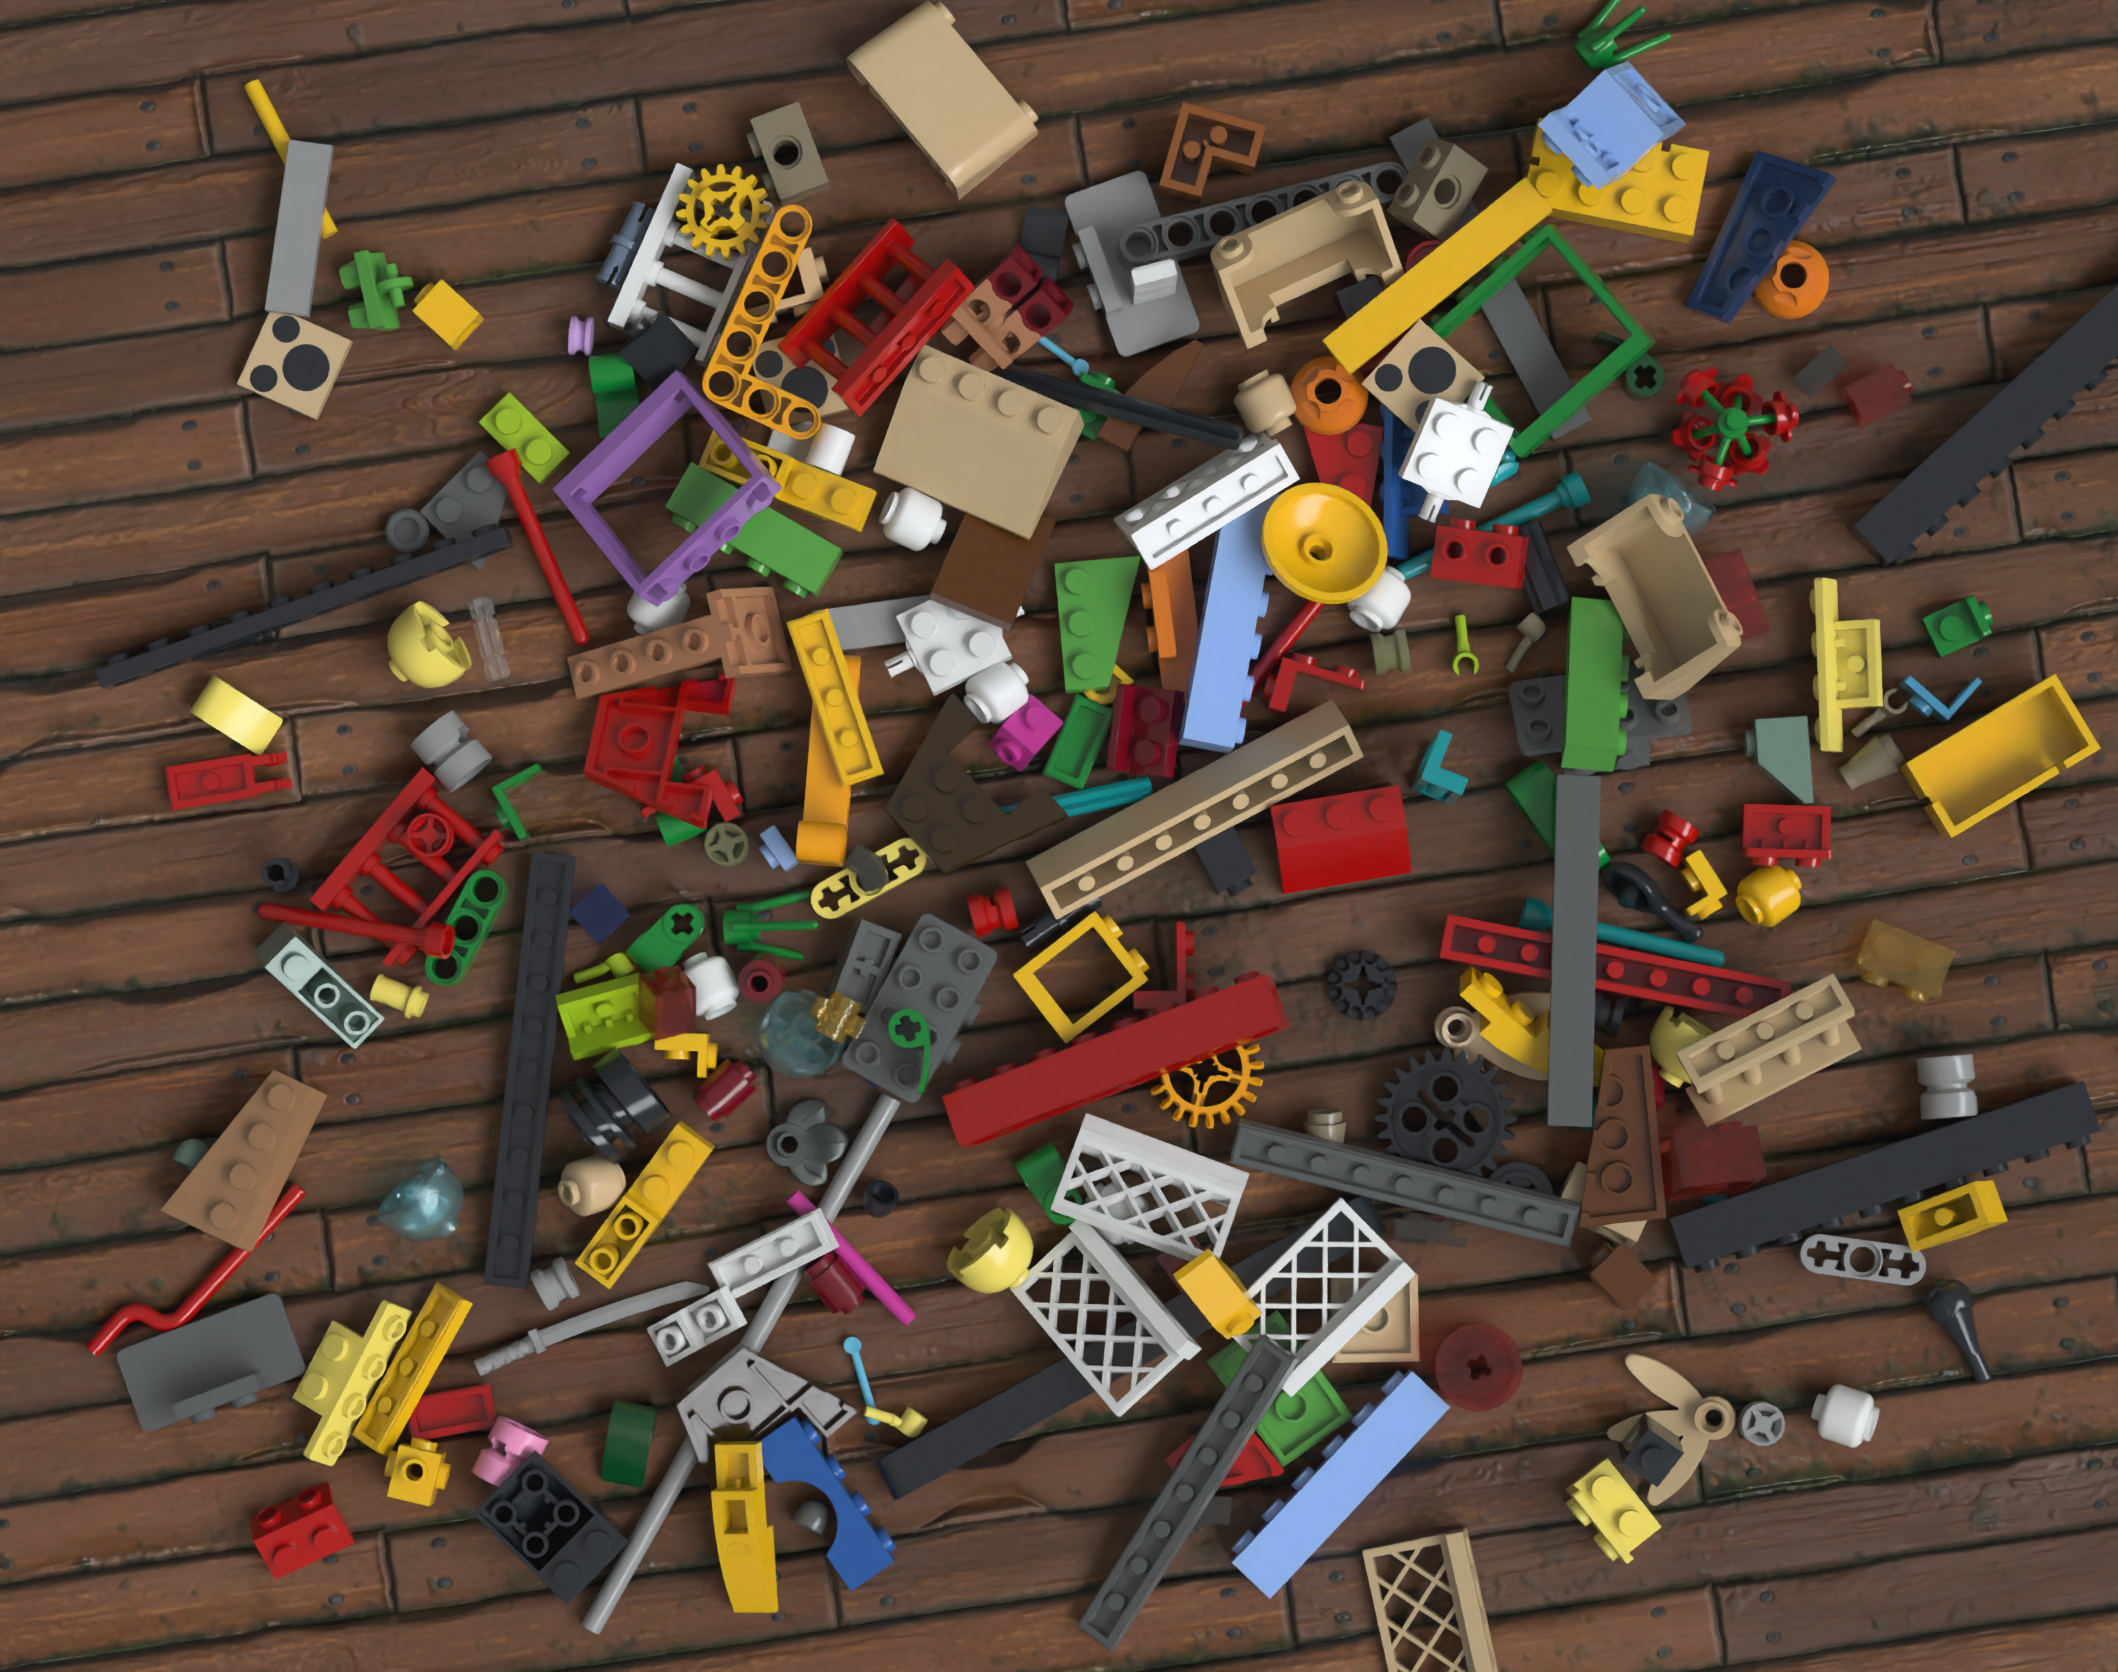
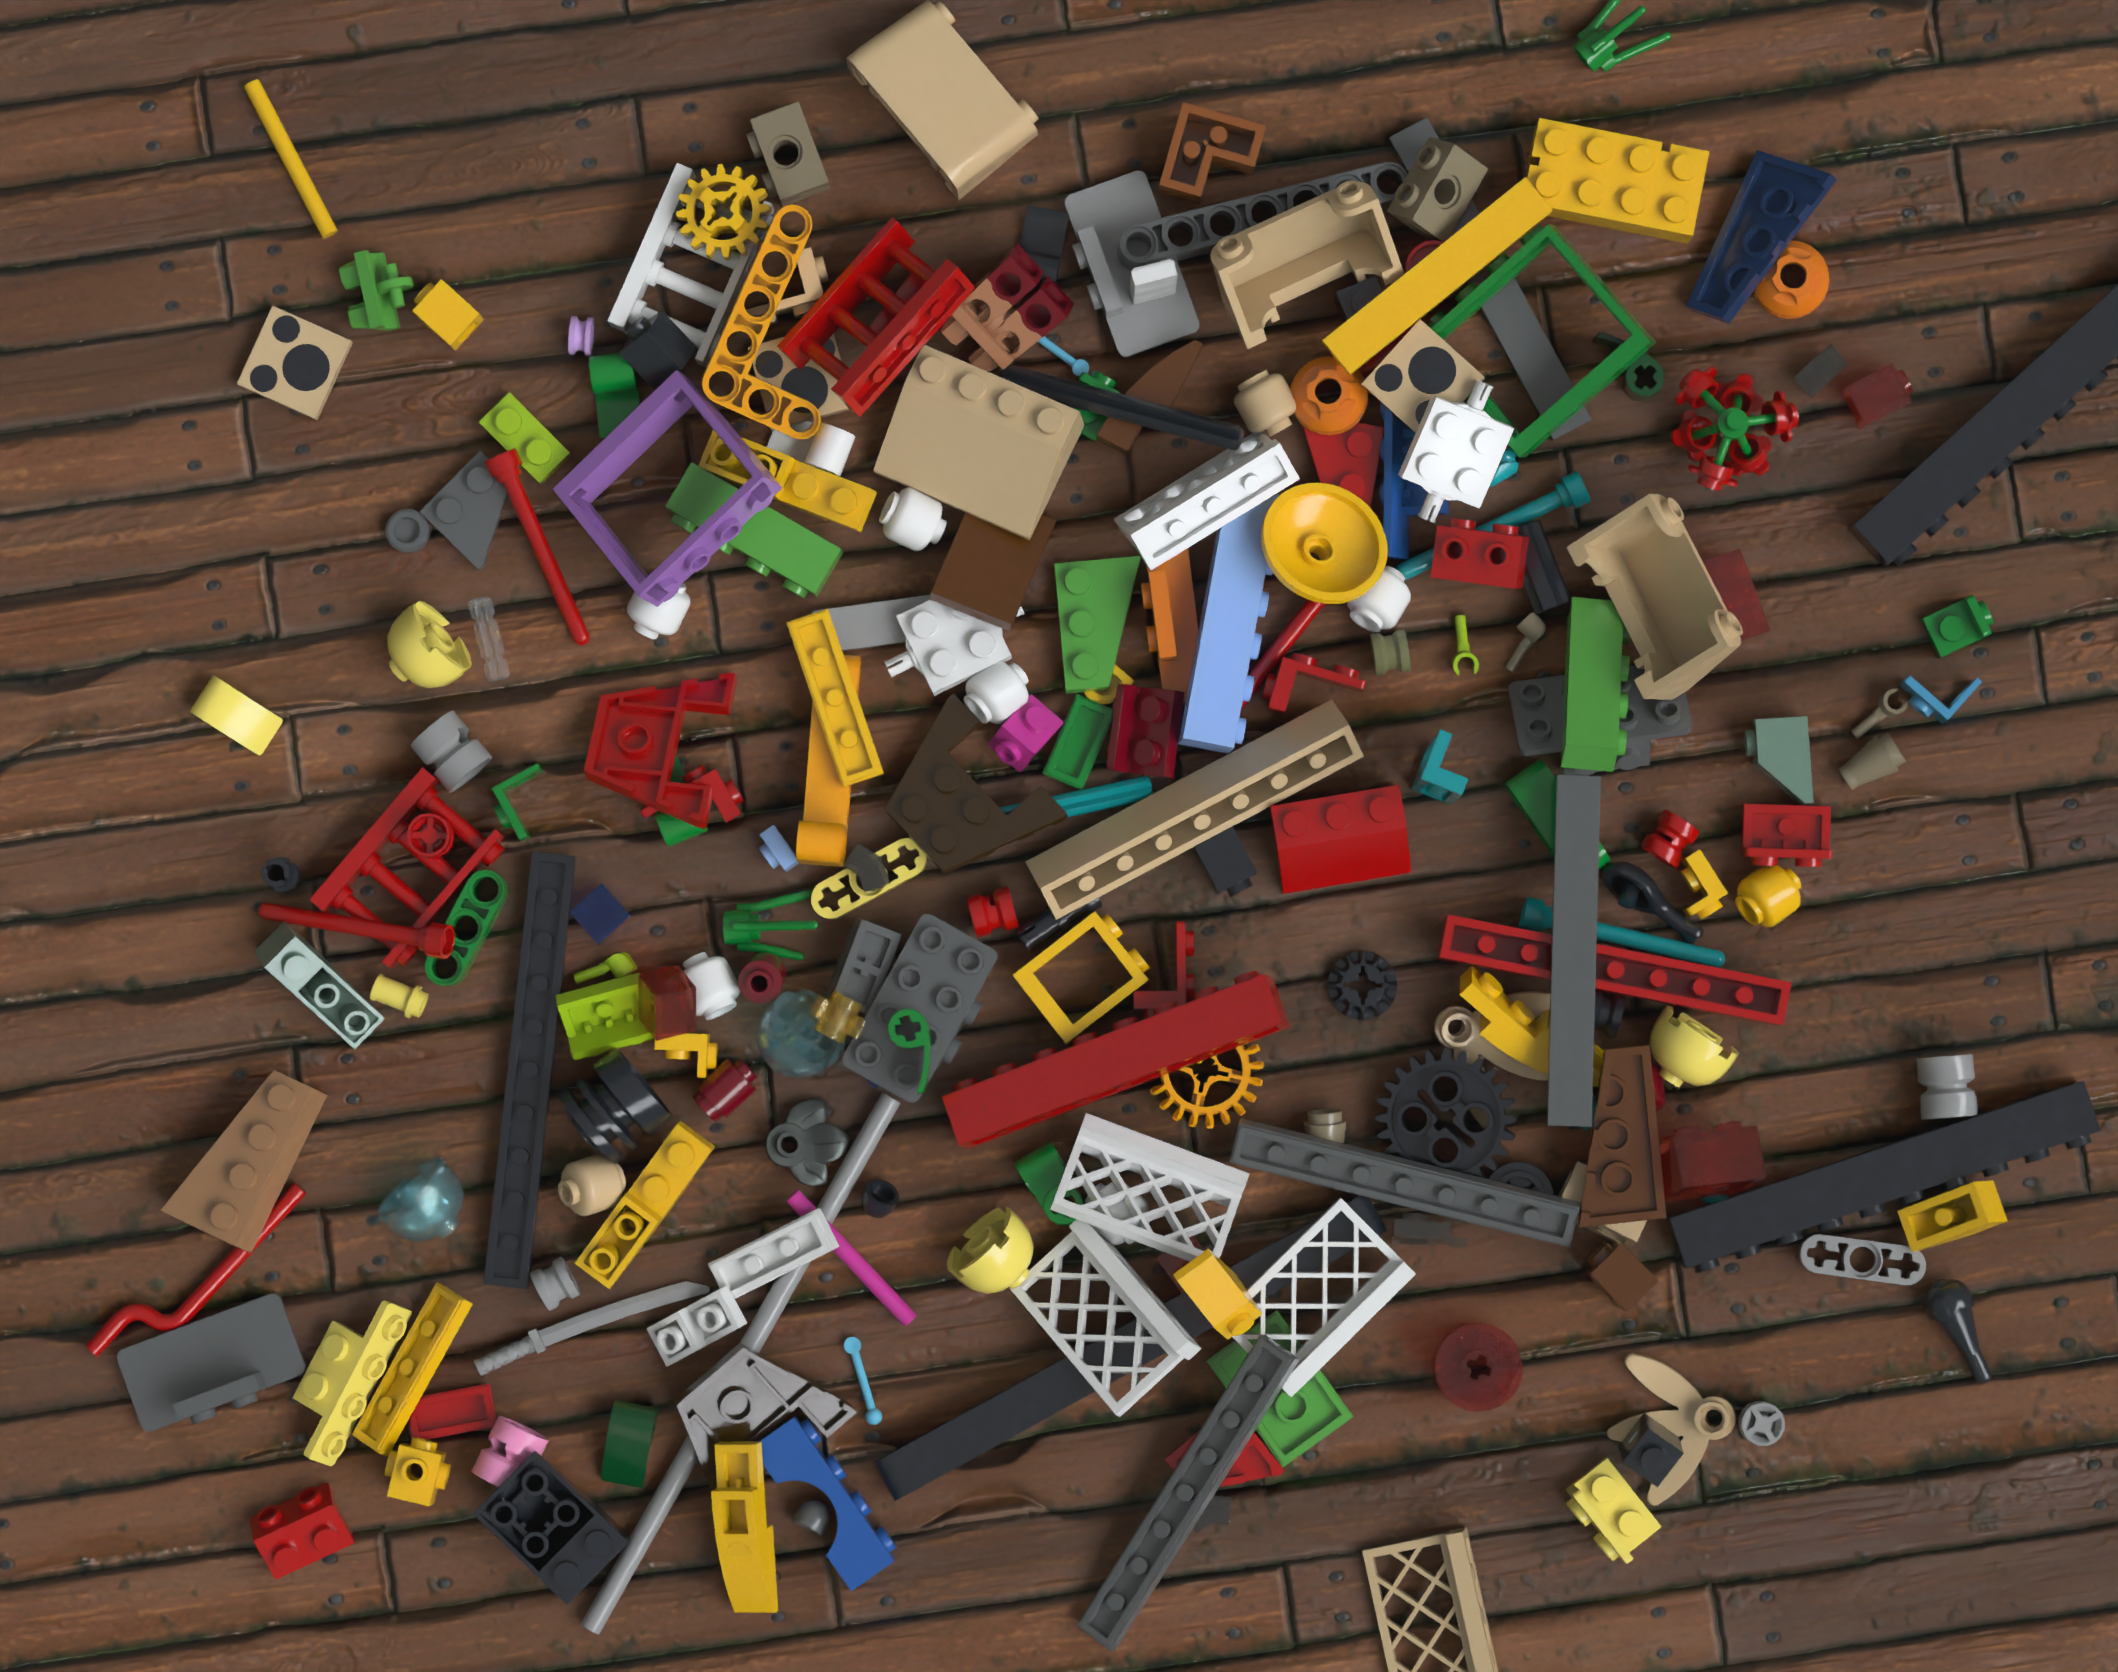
(190, 1153): sand green hinge -> none
(222, 780): red hinge -> none
(287, 612): black plate -> none
(299, 228): light grey tile -> none
(625, 246): sand blue pin -> none
(661, 943): green piece -> none
(718, 840): olive wheel -> none
(740, 631): nougat bracket -> none
(834, 1283): dark red brick -> none
(910, 1423): light yellow hand -> none
(1339, 1483): light blue brick -> none
(1389, 1334): tan tile -> none
(1610, 125): light blue bracket -> none
(1657, 480): clear light blue cylinder -> none
(1769, 1050): tan fence -> none
(1845, 1415): white head -> none
(1846, 664): light yellow bracket -> none
(1903, 960): clear yellow bracket -> none
(2000, 757): yellow piece -> none

